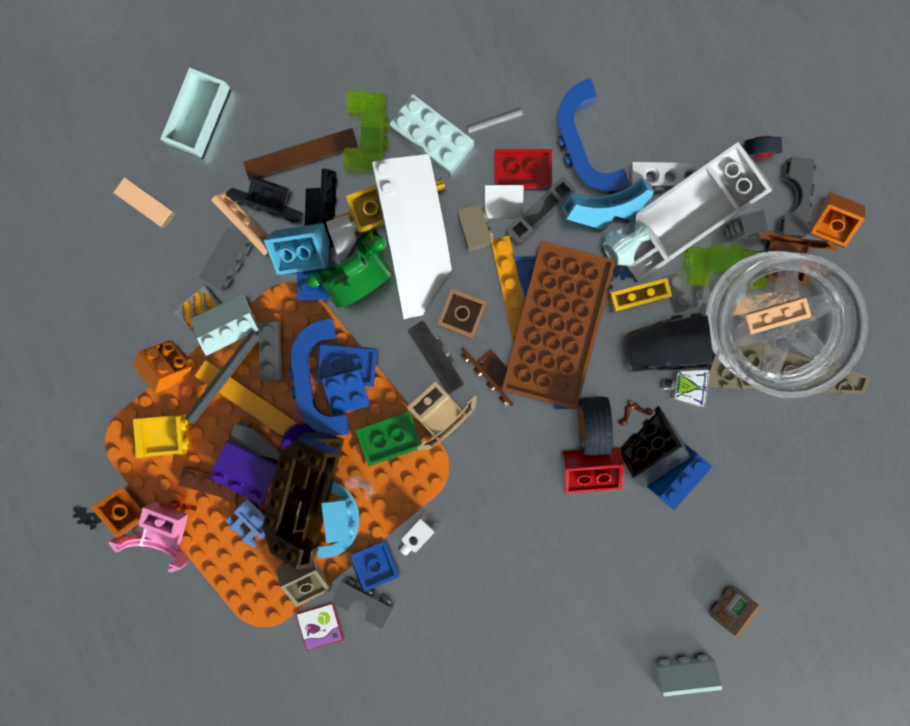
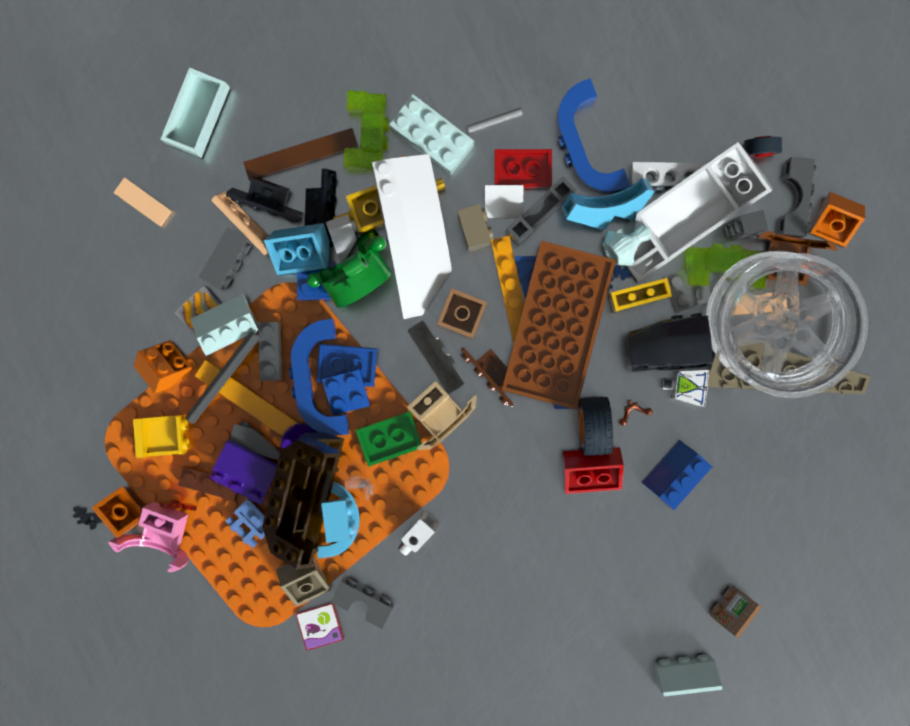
(373, 566): blue plate -> none
(654, 449): black wedge -> none
(777, 315): light nougat tile -> none

